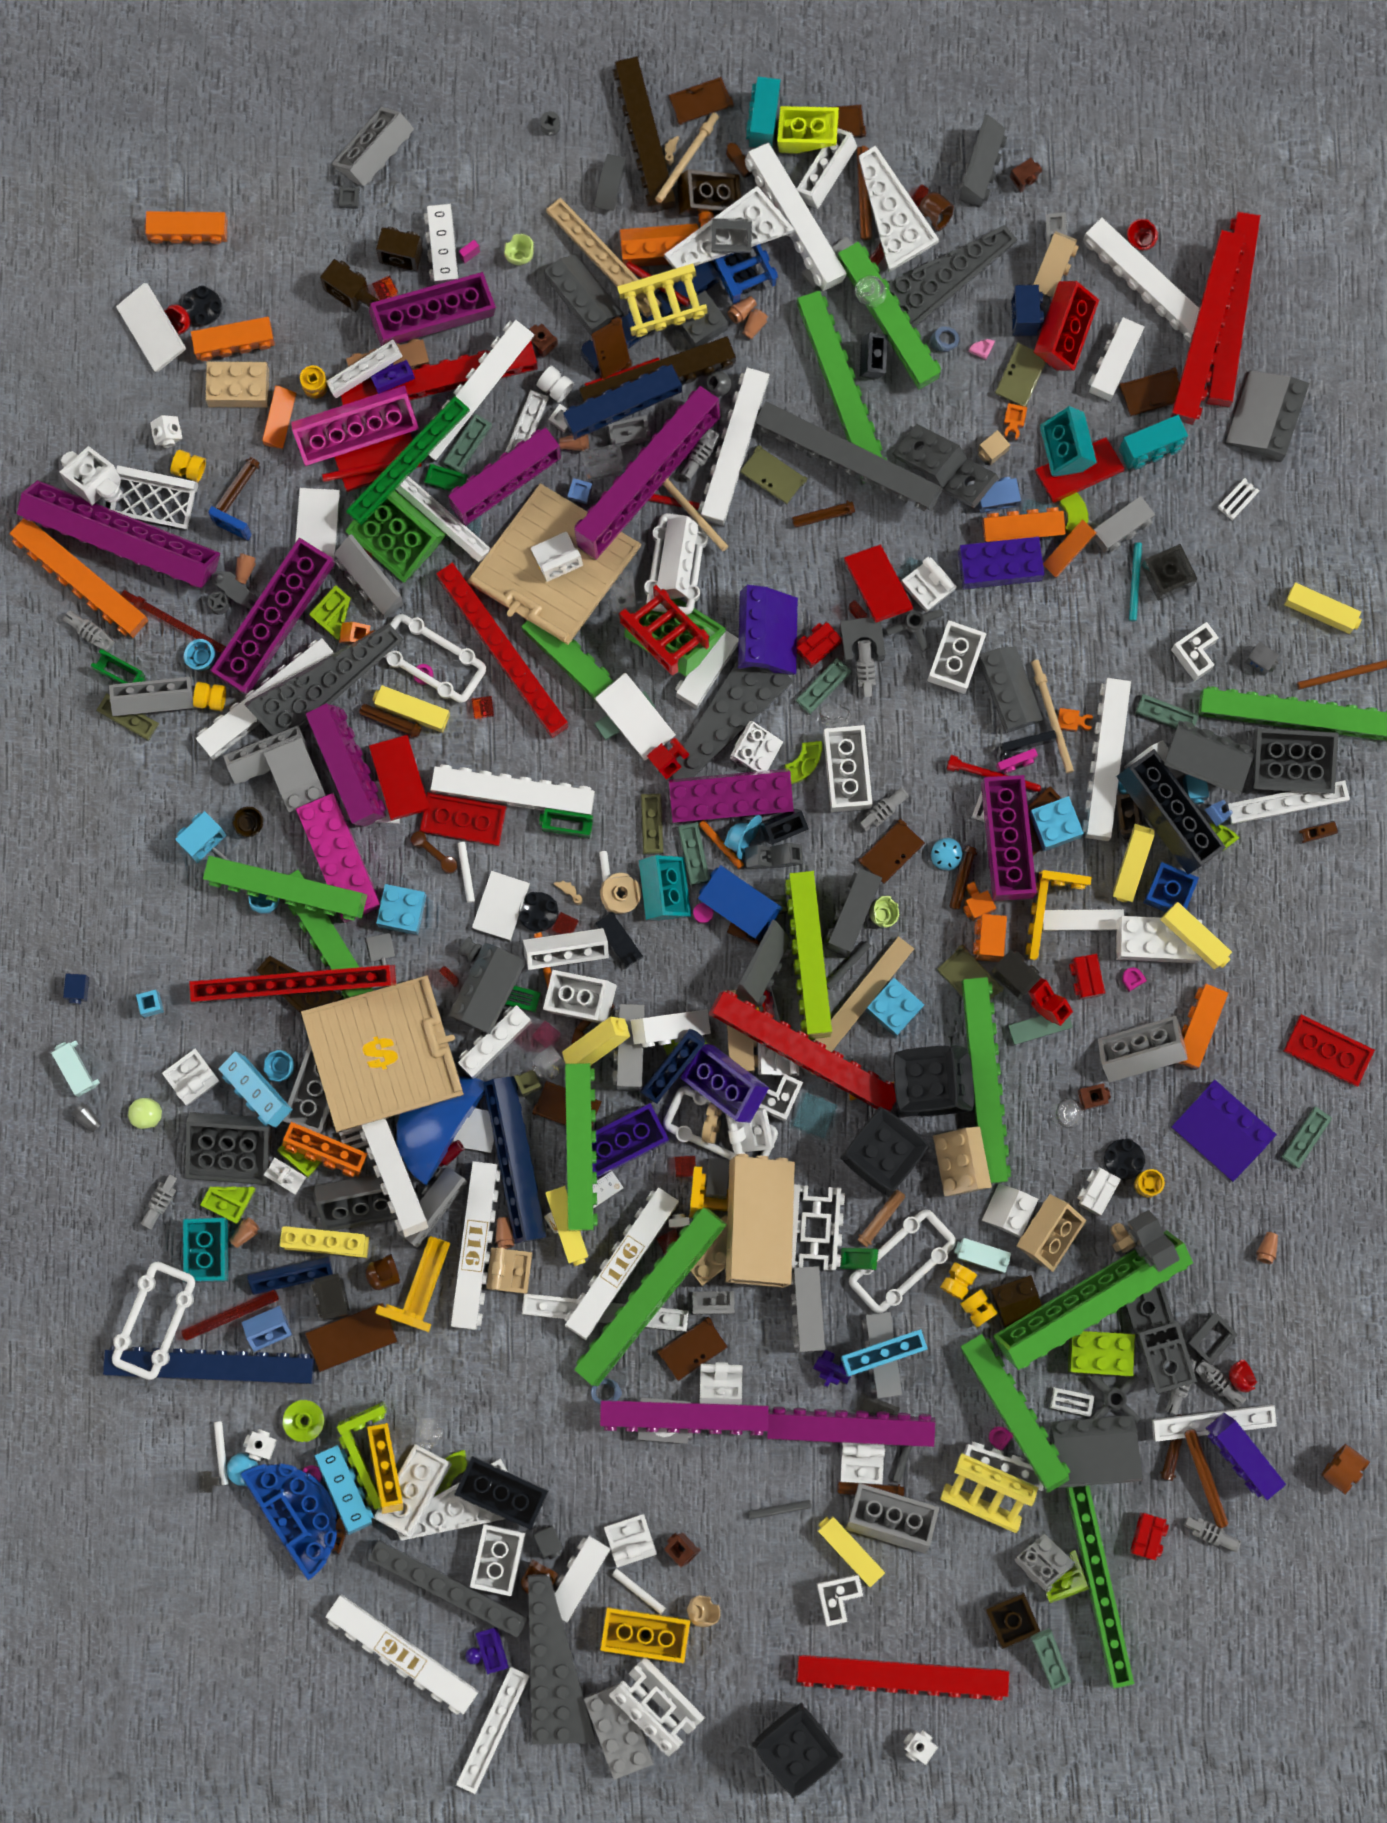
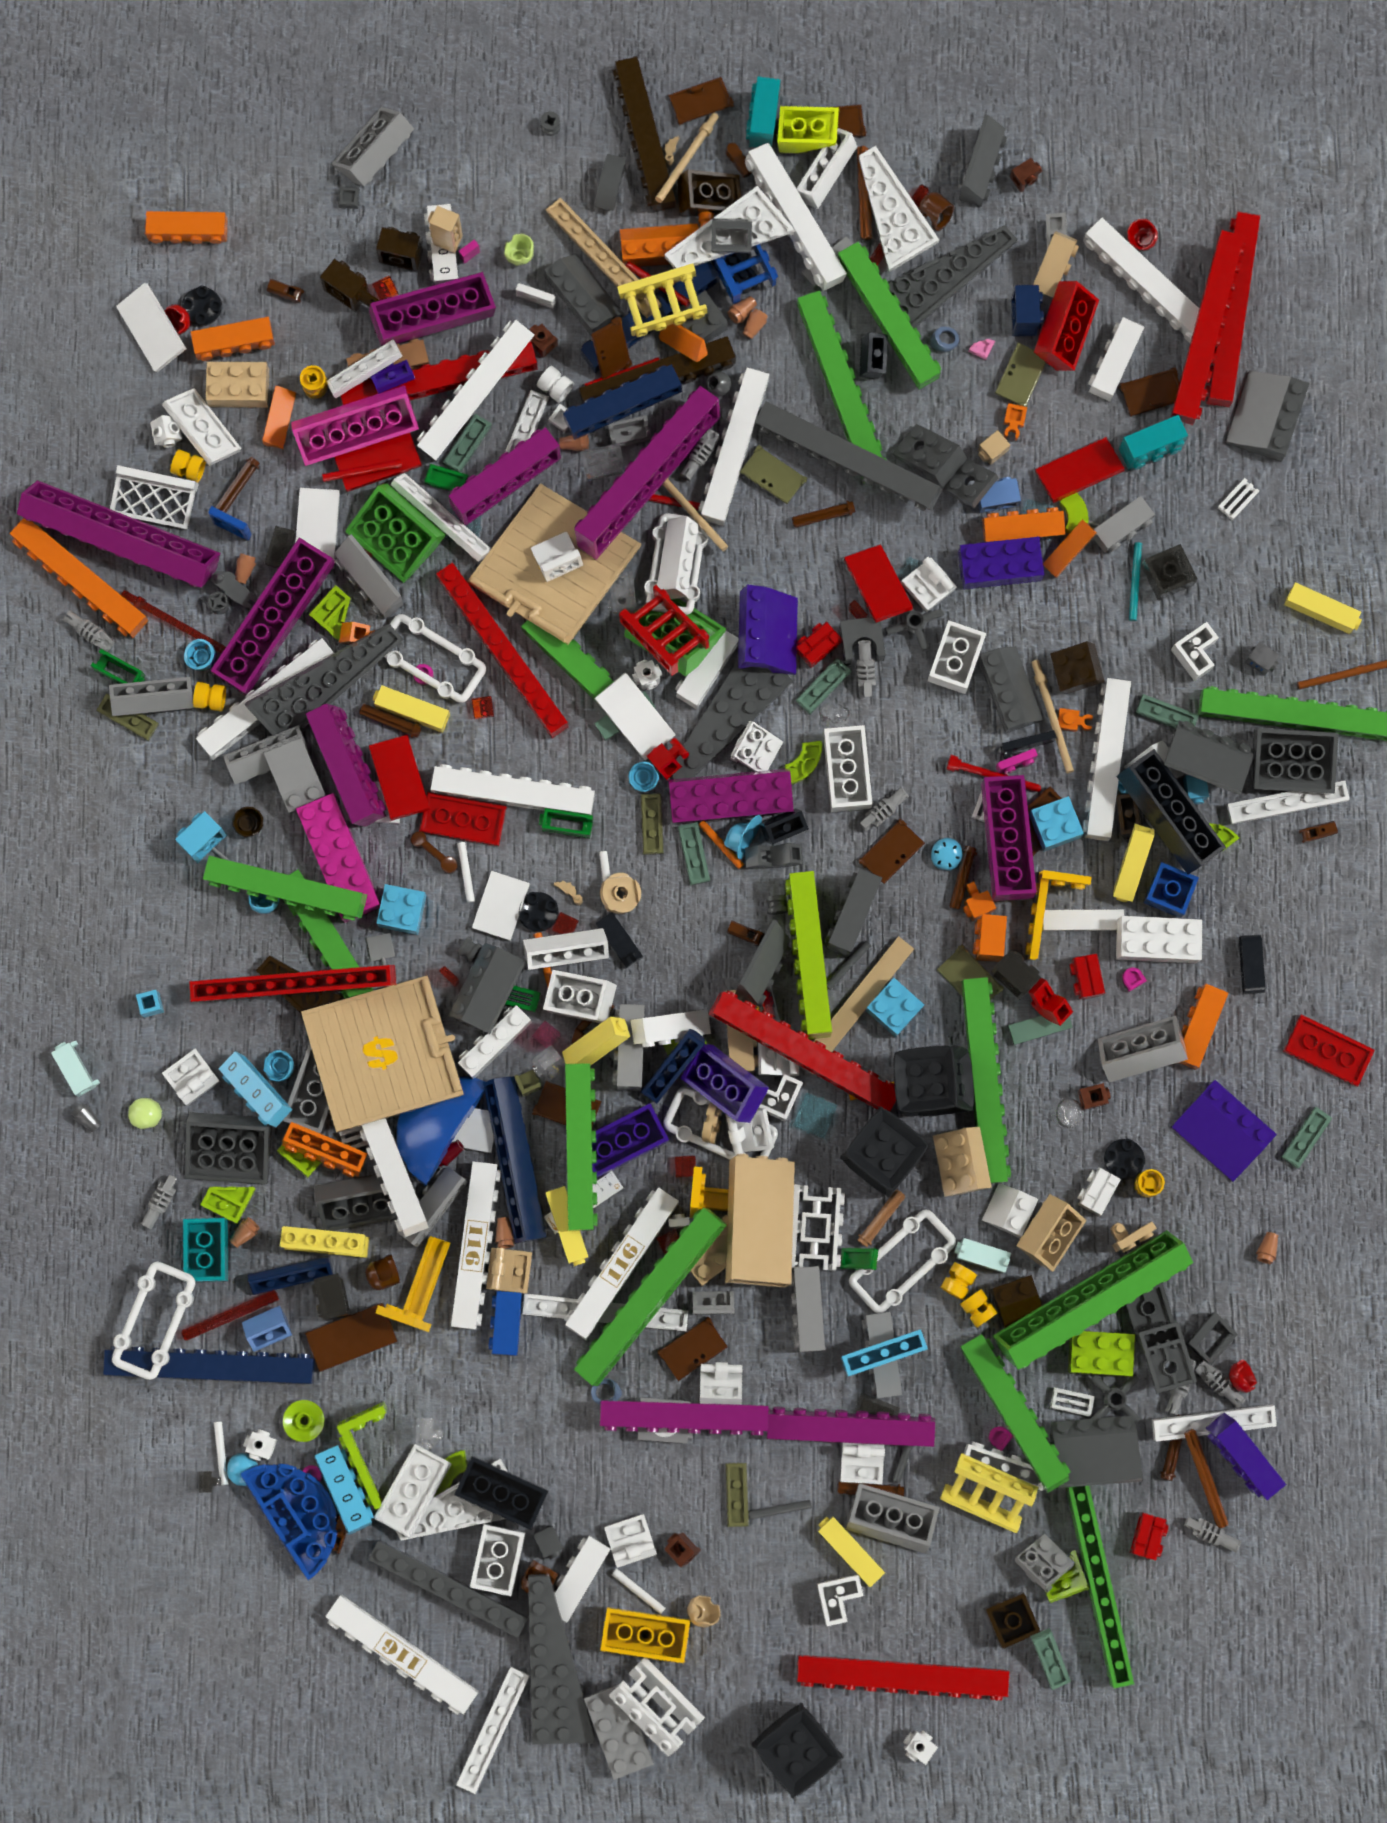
(76, 988): dark blue brick -> none
(90, 476): white brick -> none
(201, 426): none -> white tile
(279, 546): none -> clear smoke plate
(282, 289): none -> reddish brown bar
(285, 1176): white hips -> none
(384, 1468): yellow brick -> none
(407, 460): green tile -> none
(445, 229): none -> tan brick
(490, 1650): dark purple plate -> none
(506, 1323): none -> blue brick
(535, 295): none -> white tile
(579, 491): medium blue tile -> none
(643, 776): none -> medium azure hair
(647, 681): none -> white brick
(664, 887): teal slope -> none
(684, 341): none -> orange slope
(703, 913): dark pink tile -> none
(717, 1178): dark grey tile -> none
(737, 1494): none -> olive tile
(739, 902): blue panel -> none
(829, 1370): dark purple hips -> none
(870, 291): clear hair -> none
(884, 912): yellowish green hair -> none
(1068, 442): teal slope -> none
(1077, 667): none -> dark brown brick
(1152, 1242): dark grey brick -> none
(1196, 936): light yellow brick -> none
(1216, 814): medium blue tile -> none
(1252, 964): none -> black beam
(1345, 1468): dark orange brick -> none

